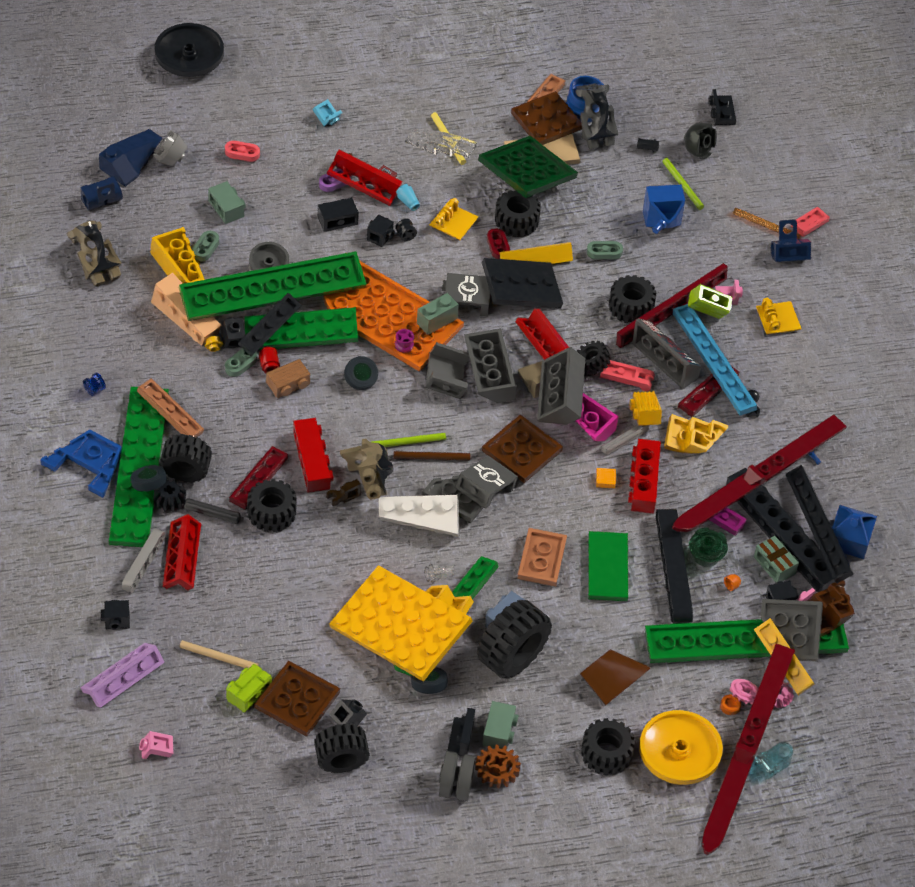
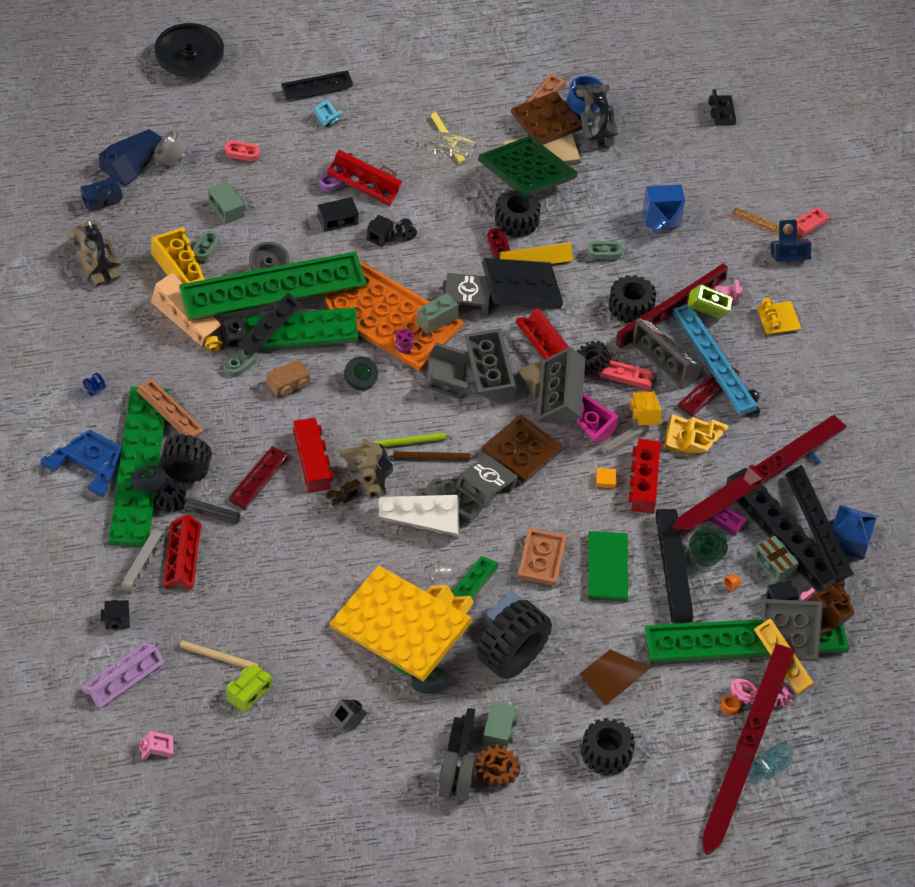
(268, 359): red brick -> none
(268, 493): black tyre -> none
(297, 698): reddish brown plate -> none
(316, 85): none -> black plate
(341, 748): black tyre -> none
(407, 196): medium azure cone -> none
(453, 220): yellow hinge -> none
(648, 144): black pin -> none
(680, 747): yellow dish -> none
(685, 186): lime bar -> none
(700, 139): pearl dark grey cylinder -> none

